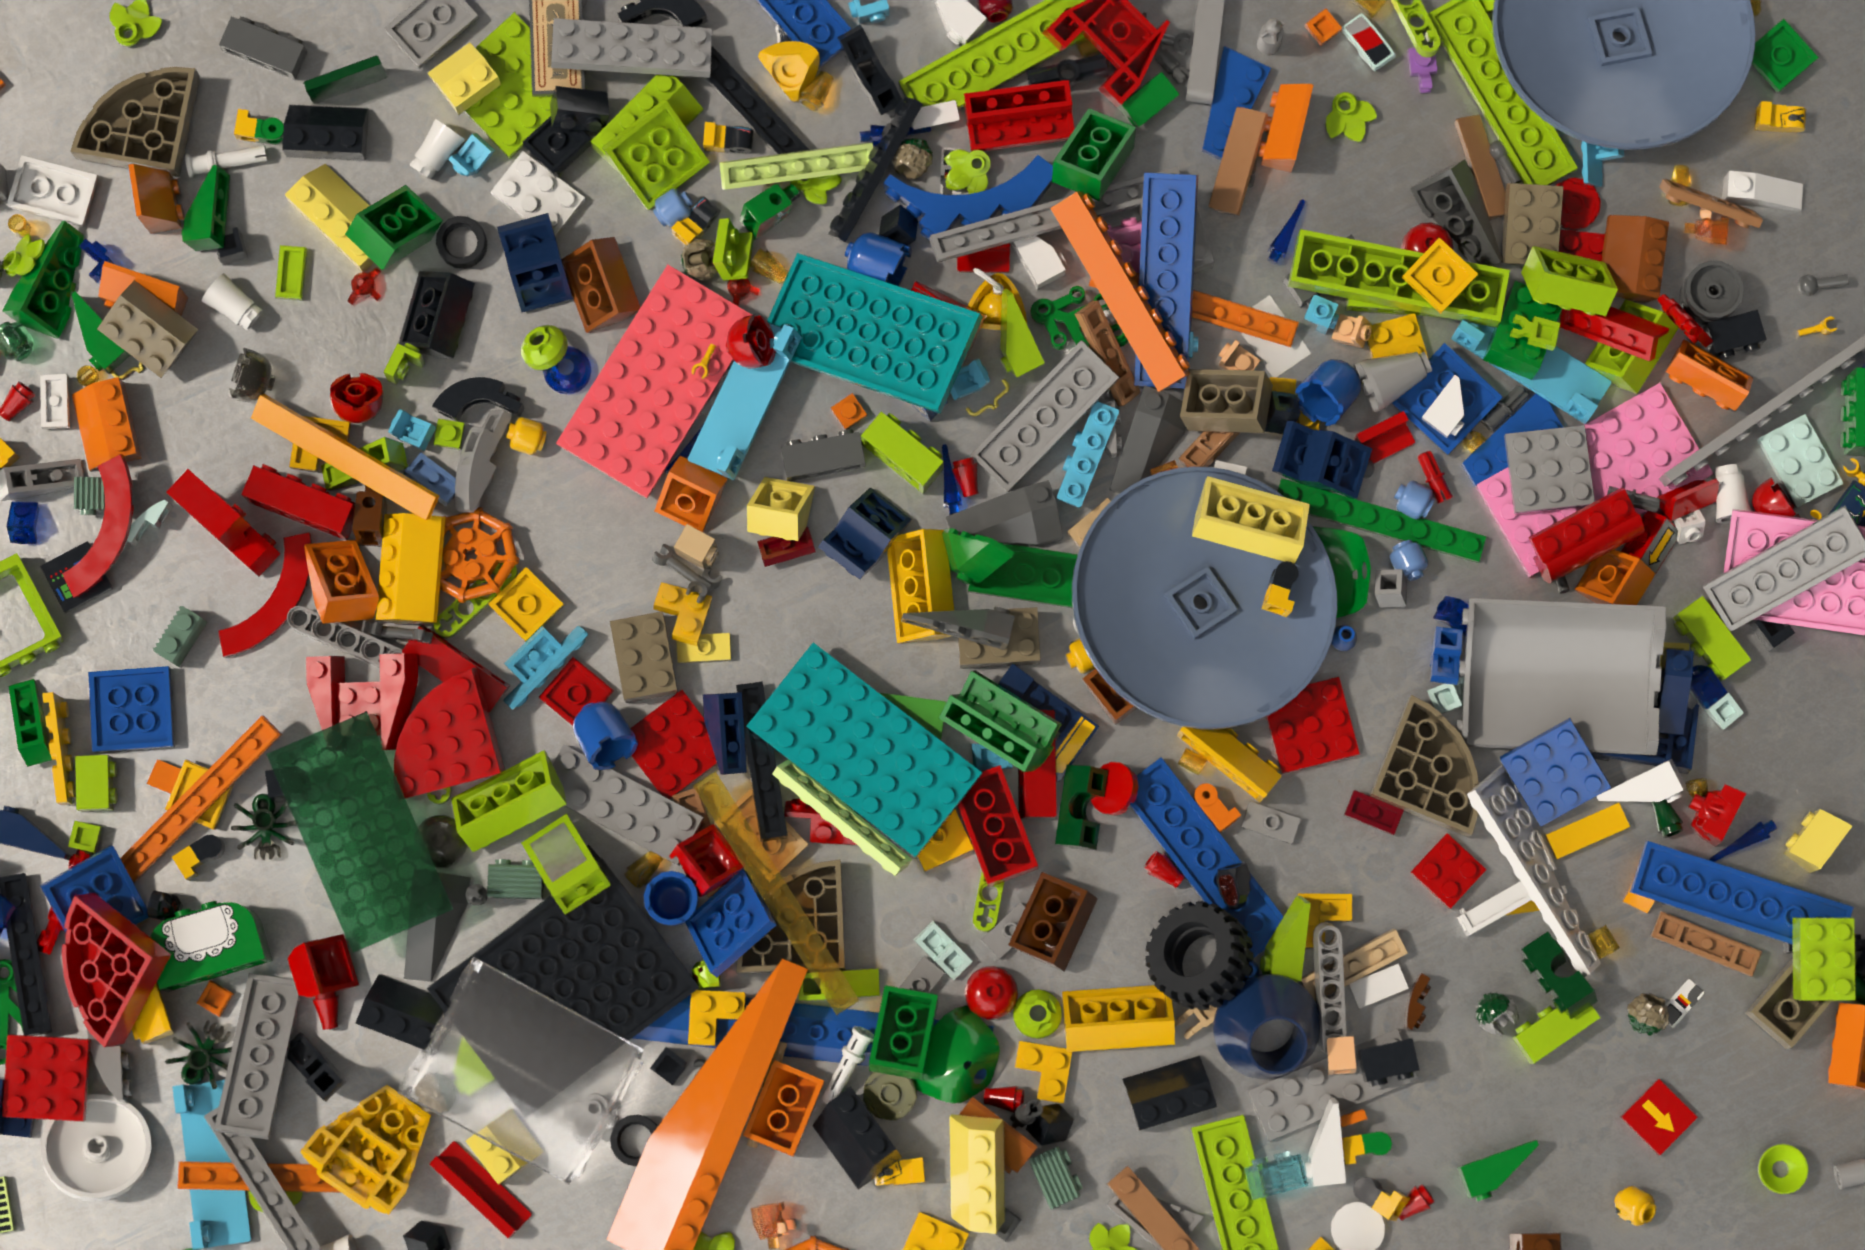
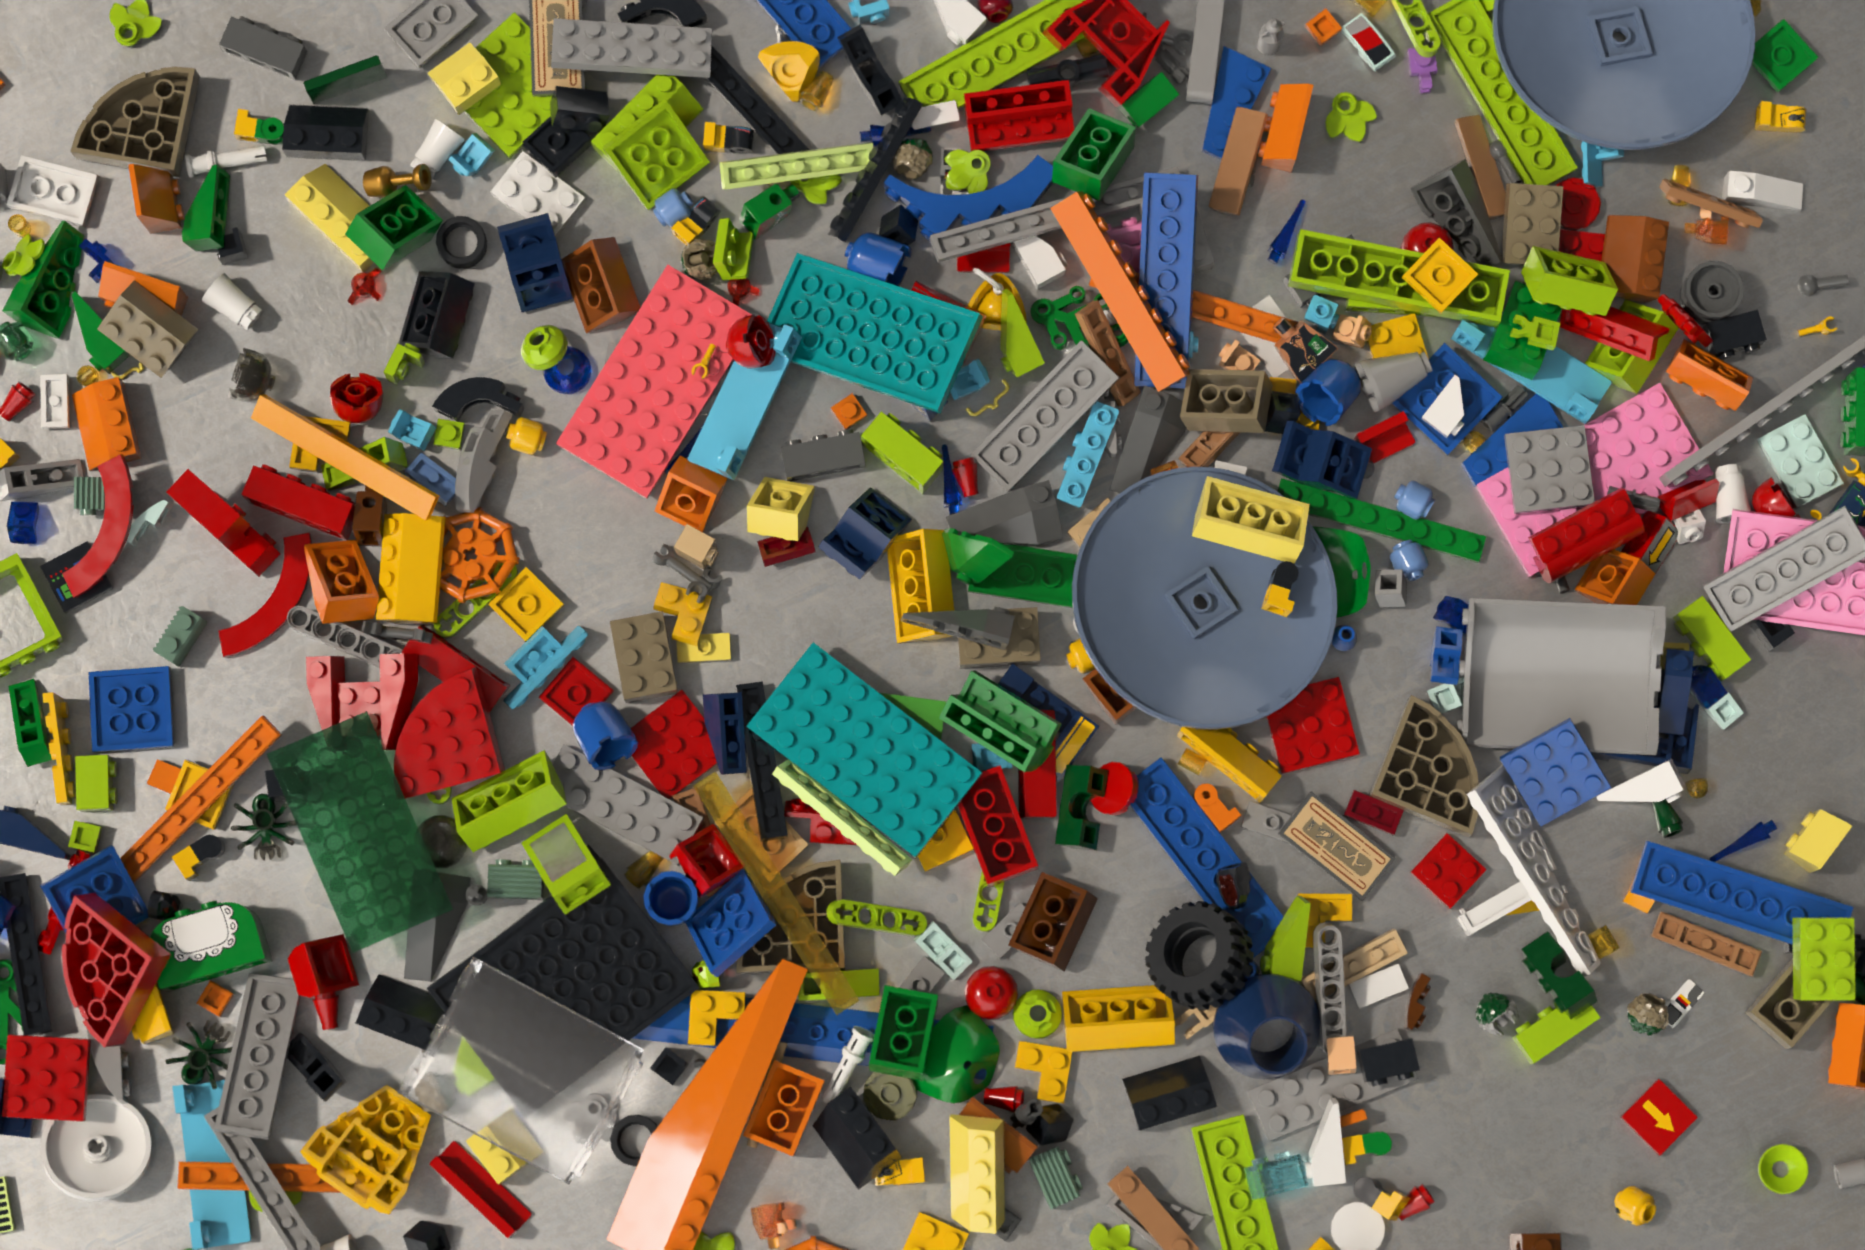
(291, 272): lime tile -> none
(384, 181): none -> pearl gold piece
(768, 266): clear yellow cone -> none
(876, 917): none -> lime beam
(1163, 869): red cone -> none
(1301, 348): none -> black torso
(1336, 846): none -> tile
(1434, 476): red axle -> none
(1490, 1172): green slope -> none
(1587, 831): yellow tile -> none
(1715, 813): red brick -> none

